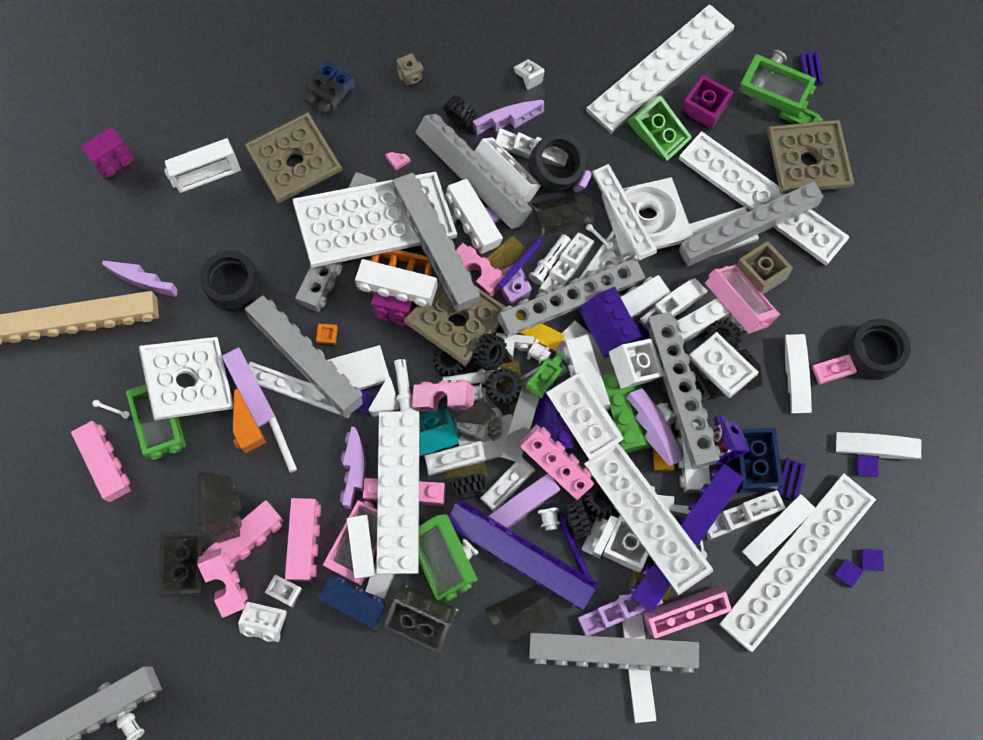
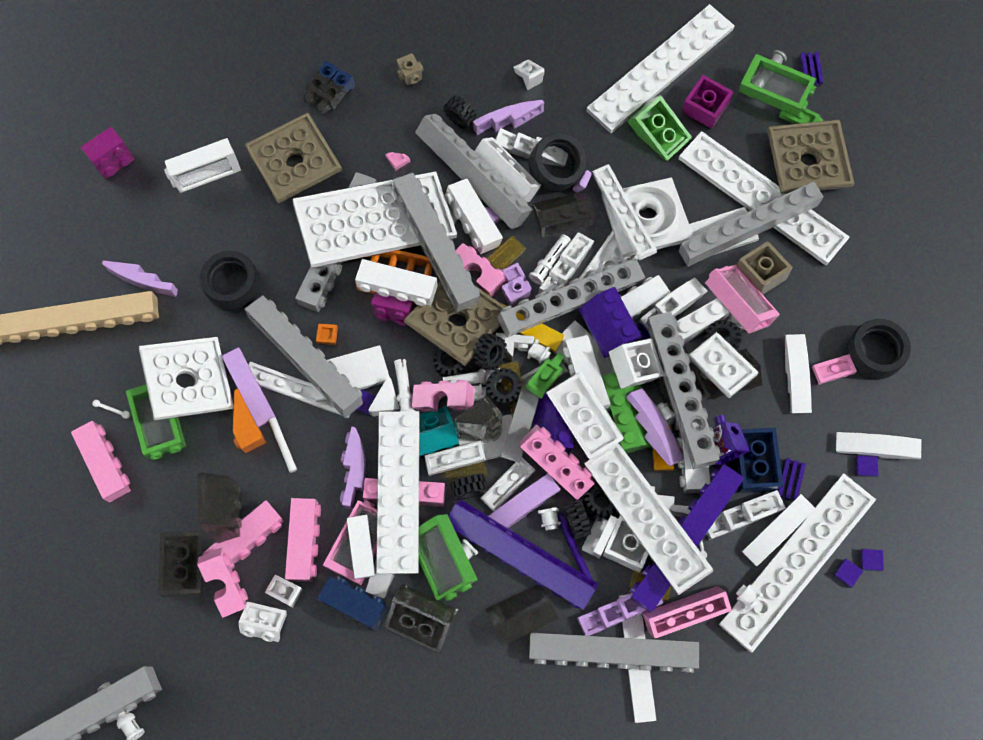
(520, 262): dark purple bar -> none
(609, 245): white hinge -> none
(748, 596): none -> white brick

